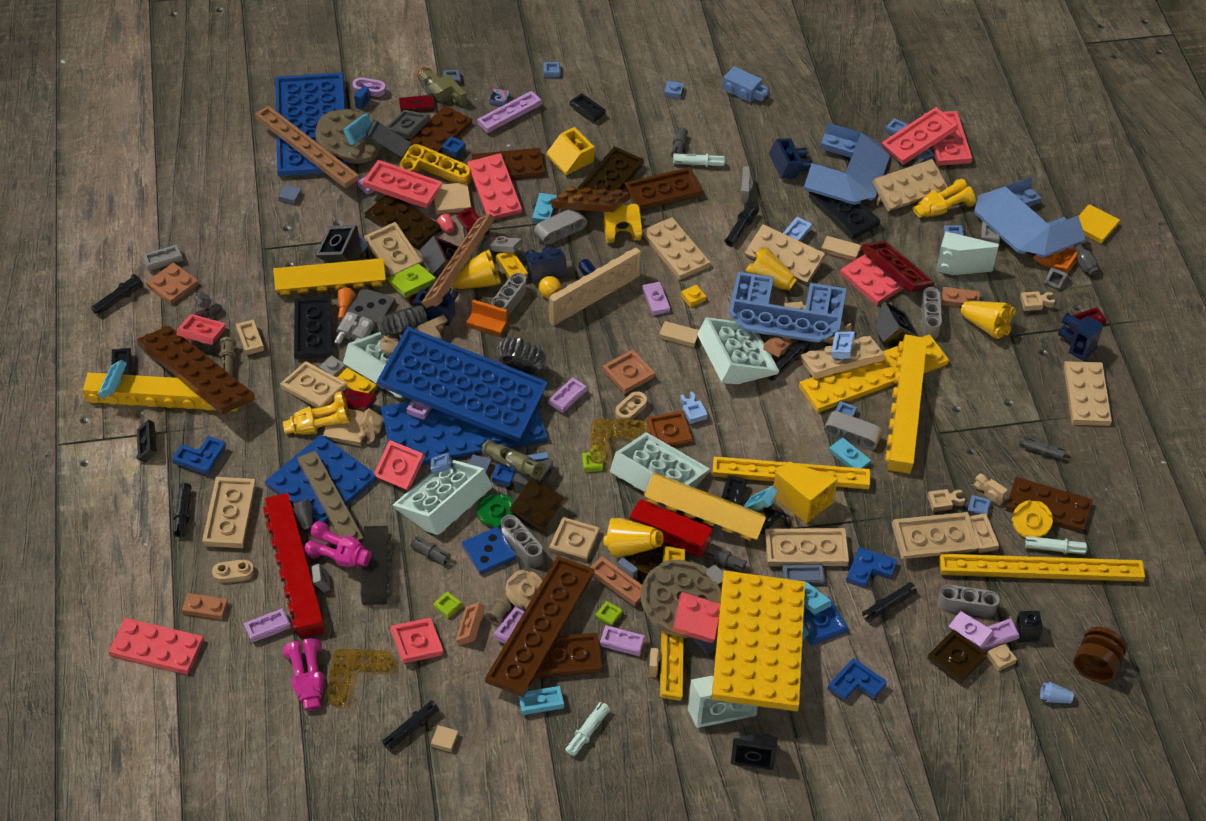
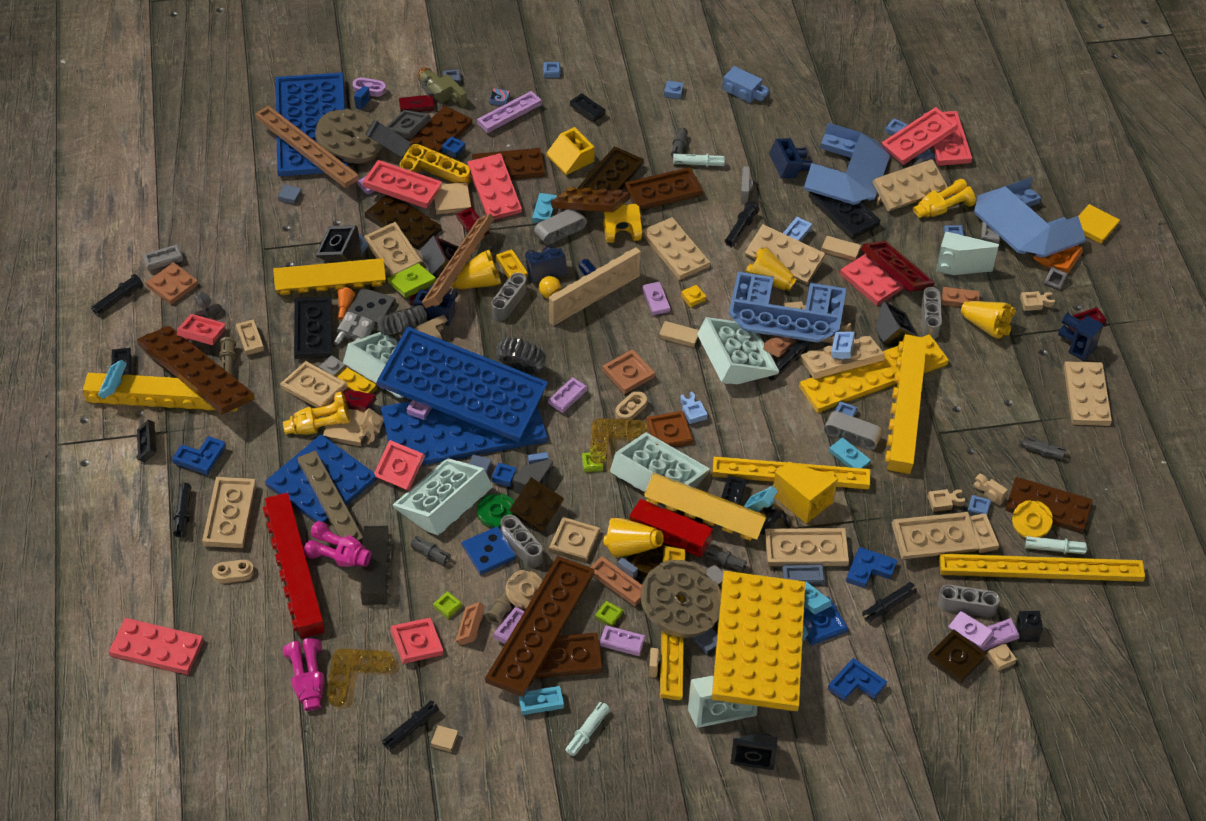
(205, 606): nougat plate -> none
(267, 625): lavender plate -> none
(304, 513): dark grey cone -> none
(320, 578): light grey plate -> none
(357, 129): medium azure plate -> none
(388, 345): tan plate -> none
(440, 463): medium blue tile -> none
(446, 223): coral hose -> none
(487, 318): orange panel -> none
(502, 244): light grey plate -> none
(513, 459): olive piece -> none
(696, 617): coral plate -> none
(1055, 694): light blue cone -> none
(1087, 260): dark grey plant -> none
(1100, 654): reddish brown wheel -> none

